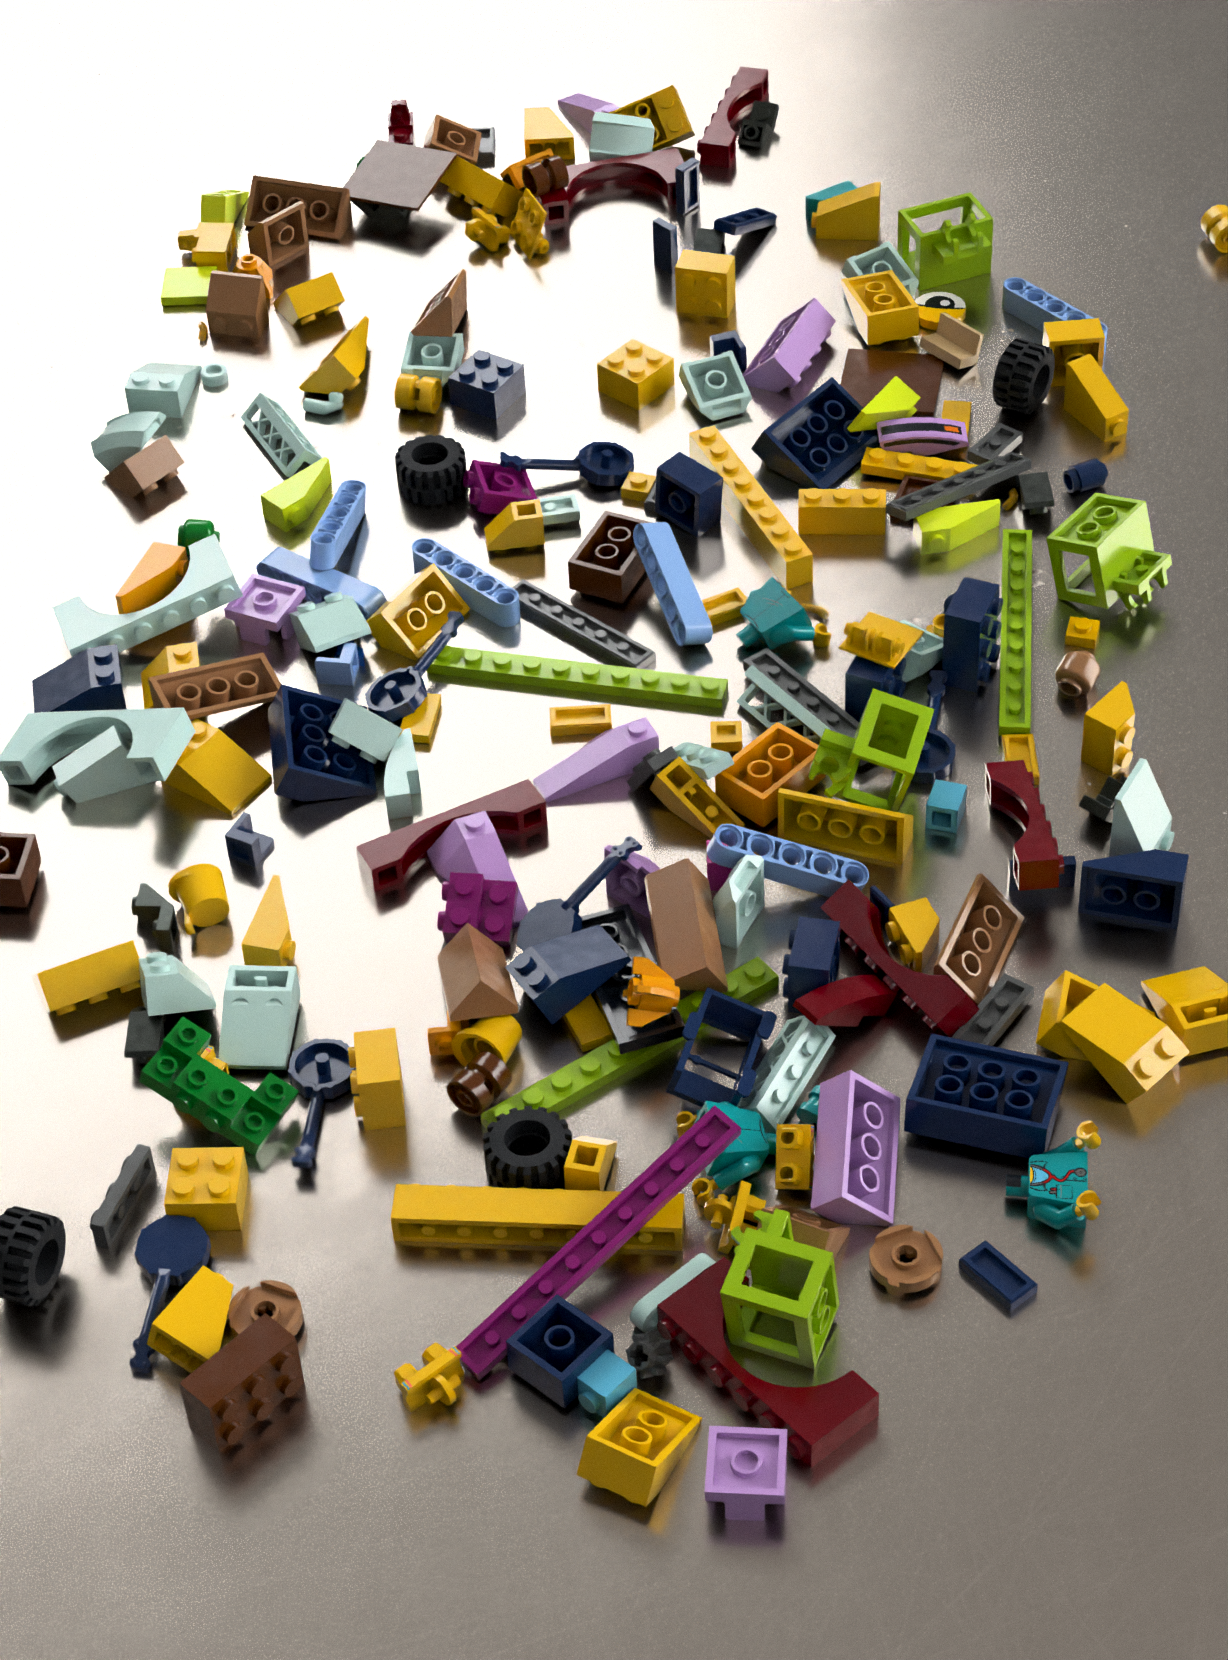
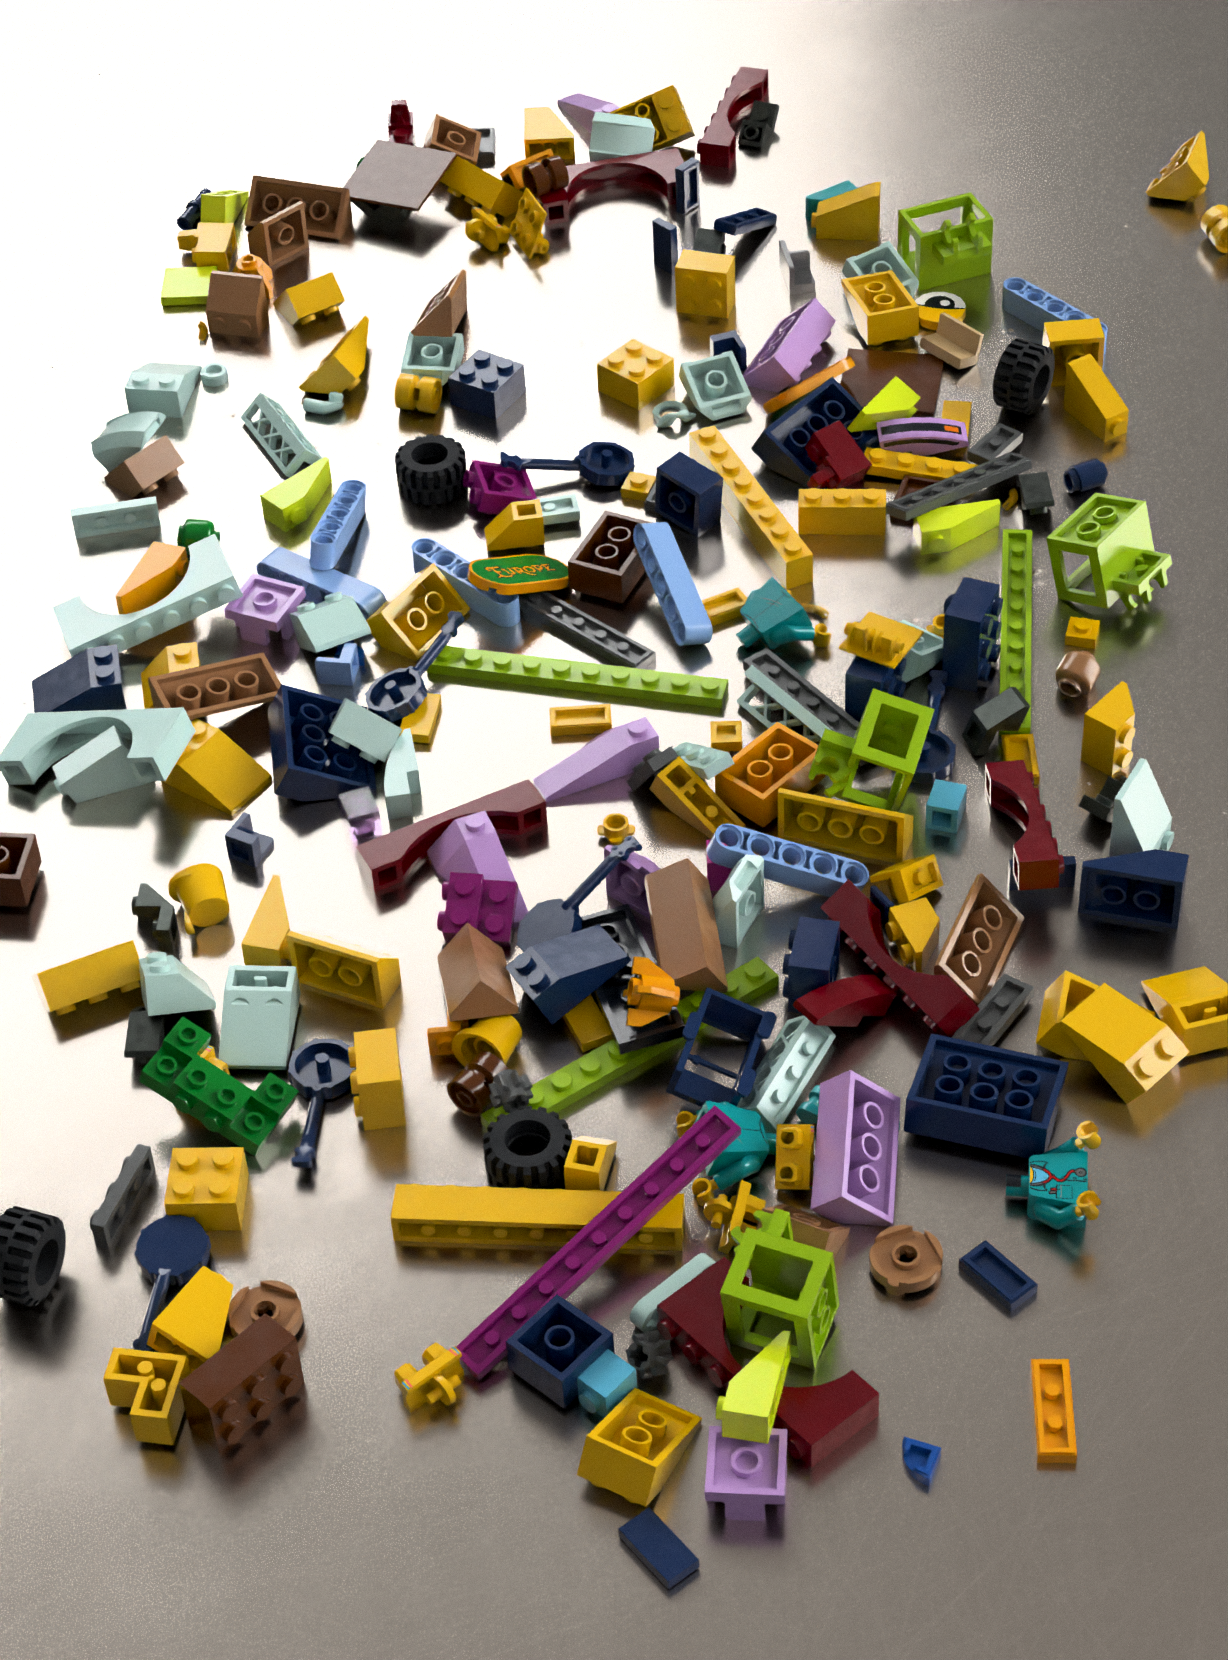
(115, 517): none -> light aqua plate
(152, 1390): none -> yellow brick
(192, 212): none -> dark blue pin
(344, 968): none -> yellow slope
(360, 813): none -> clear purple brick
(510, 1090): none -> dark grey gear
(518, 574): none -> tile
(616, 828): none -> yellow plate
(658, 1547): none -> dark blue tile
(668, 419): none -> light aqua piece
(755, 1393): none -> neon yellow slope
(796, 269): none -> flat silver panel
(808, 385): none -> light orange tile
(837, 458): none -> dark red hinge
(911, 878): none -> yellow panel
(920, 1459): none -> blue tile
(999, 714): none -> pearl dark grey slope
(1053, 1411): none -> light orange tile
(1185, 173): none -> yellow wedge

